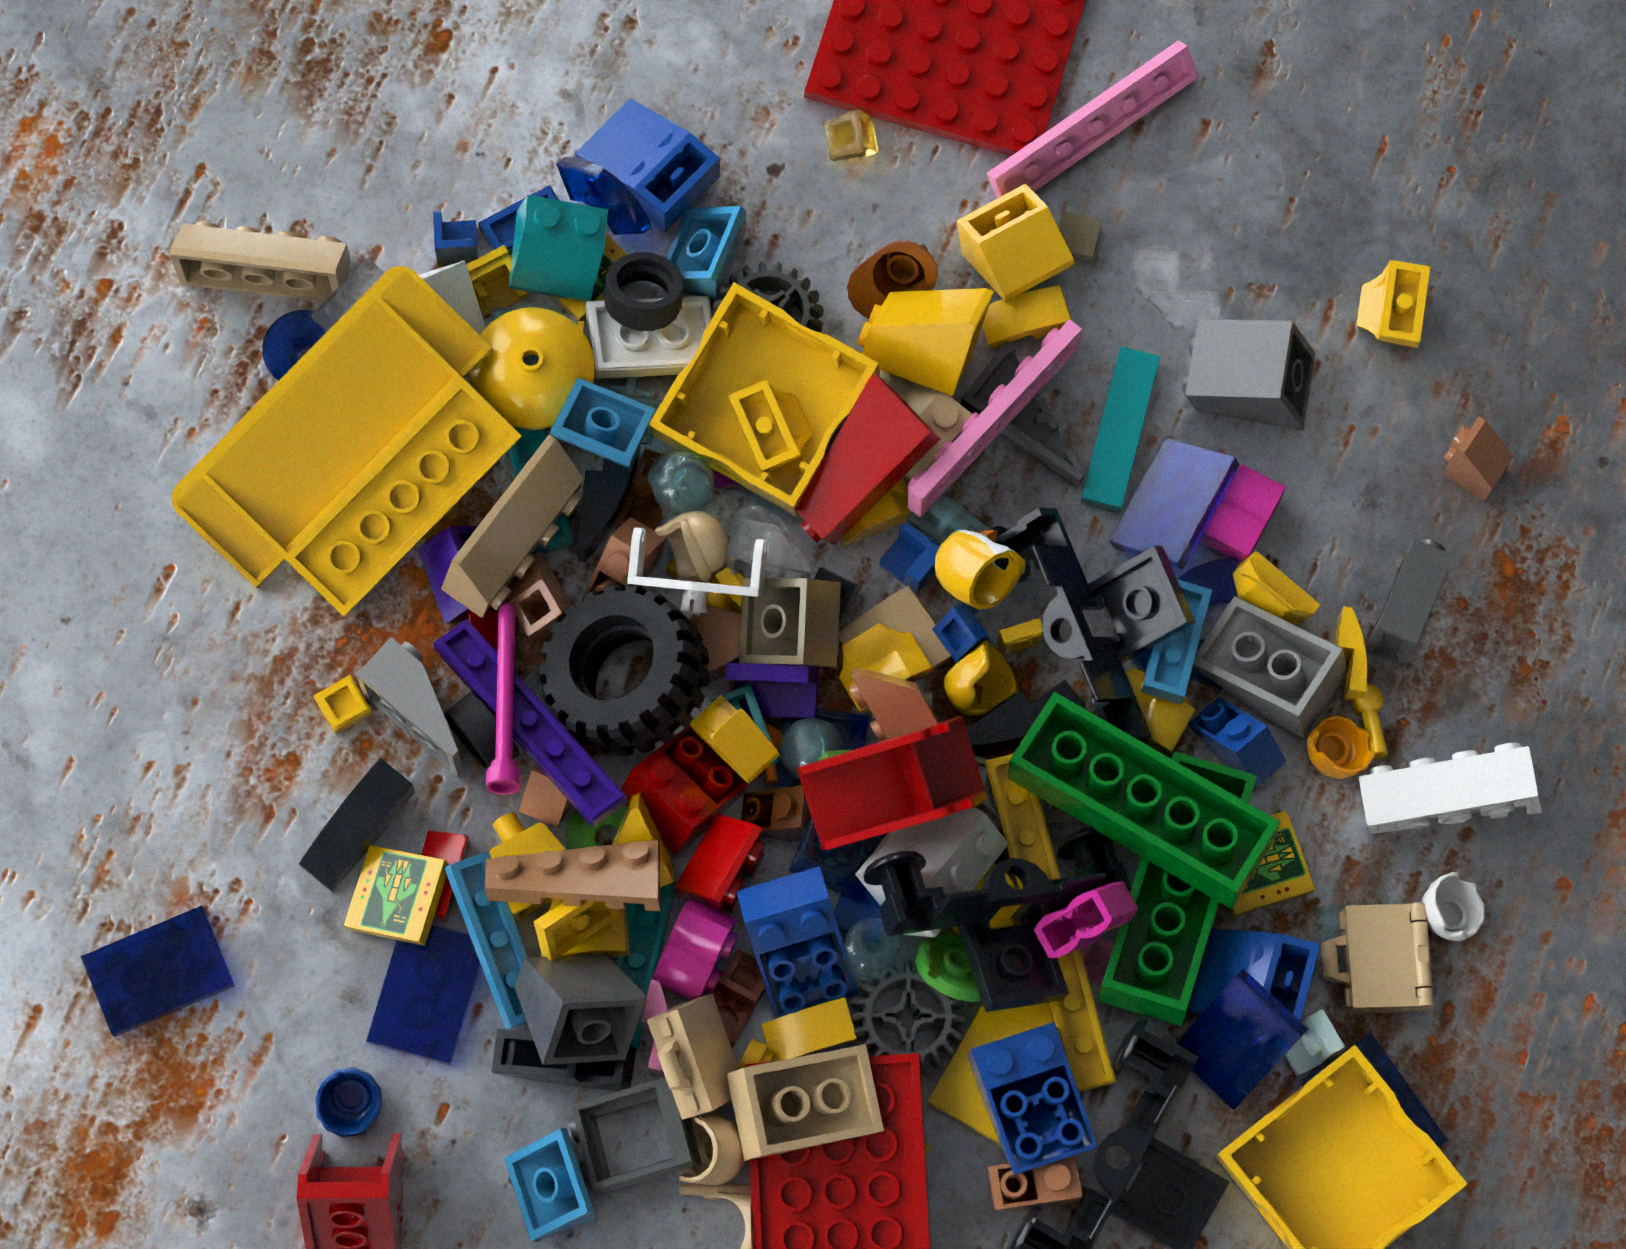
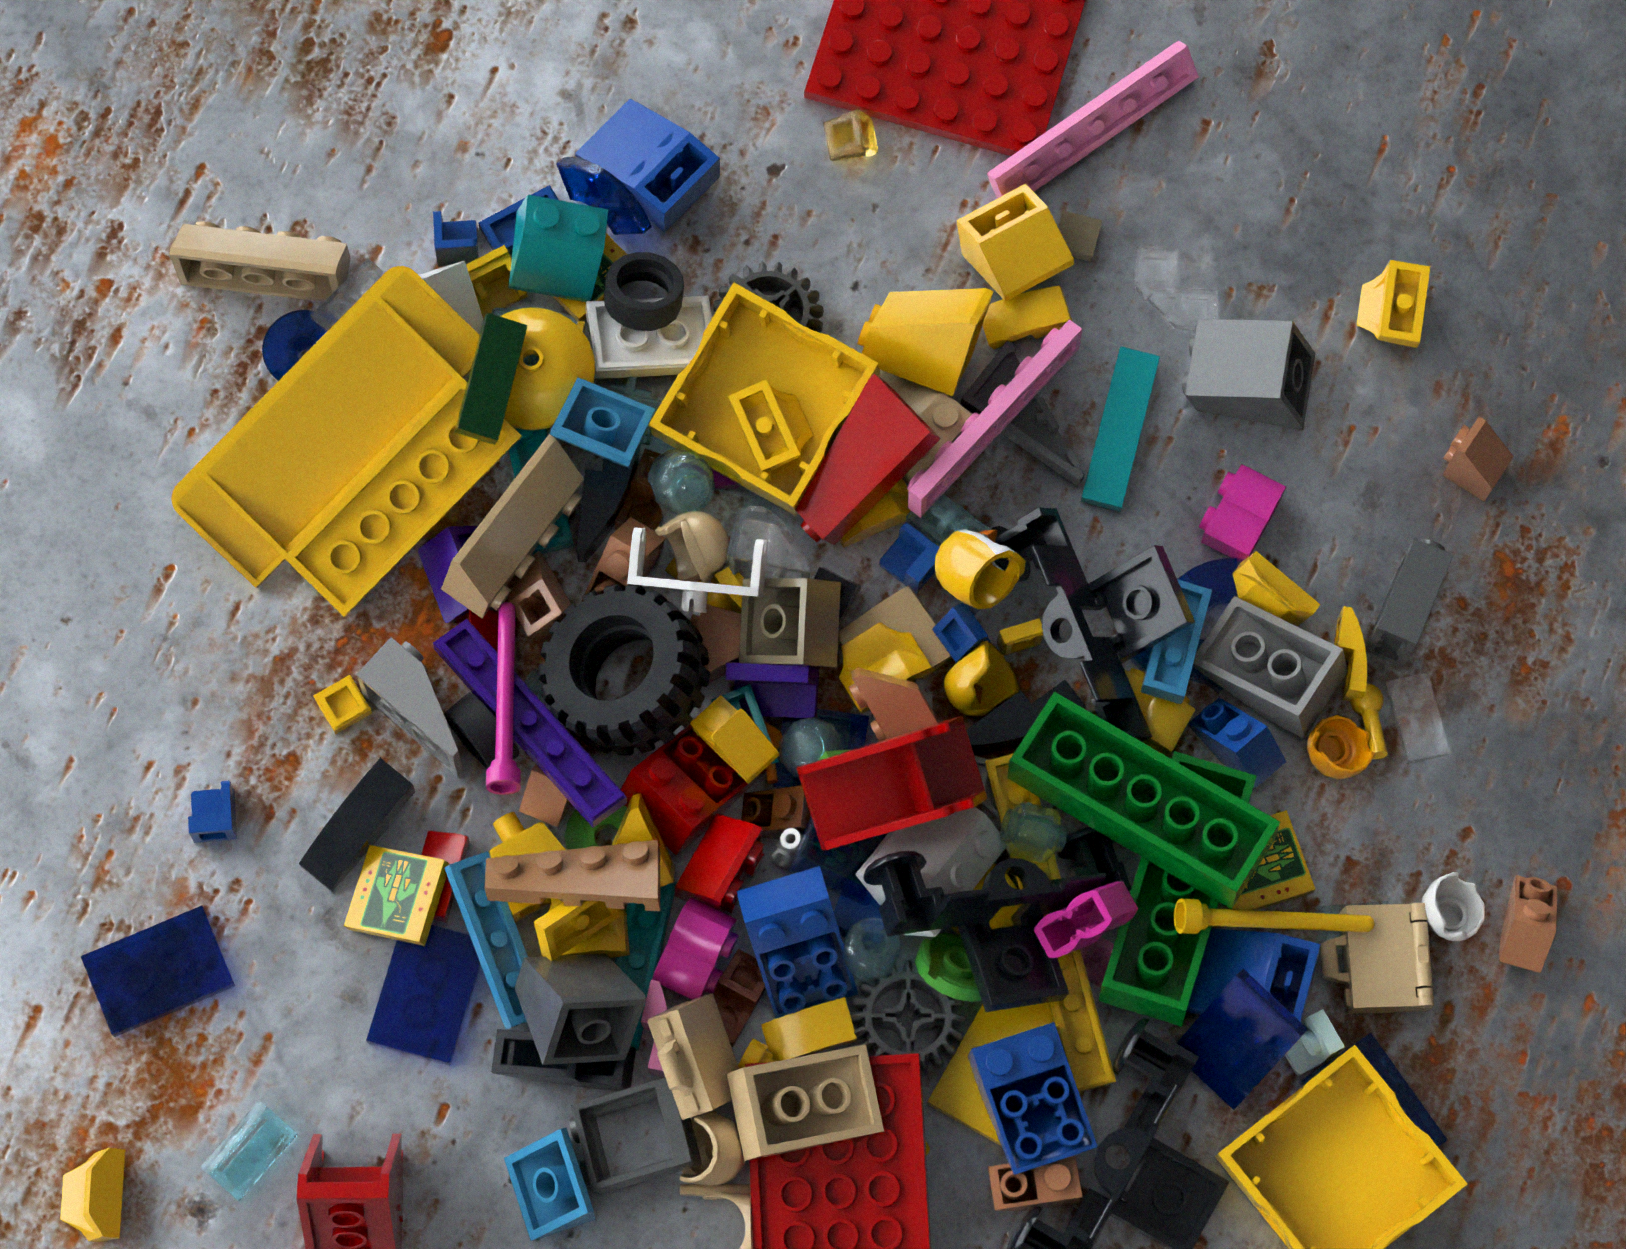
(94, 1195): none -> yellow slope
(213, 814): none -> blue panel
(249, 1150): none -> clear light blue slope
(348, 1102): blue hair -> none
(491, 378): none -> dark green tile
(707, 247): dark azure slope -> none
(786, 848): none -> white arm
(893, 268): dark orange piece -> none
(1033, 832): none -> clear light blue head
(1175, 501): clear blue tile -> none
(1192, 916): none -> yellow piece
(1417, 718): none -> clear tile
(1450, 789): white wedge -> none
(1529, 923): none -> nougat slope

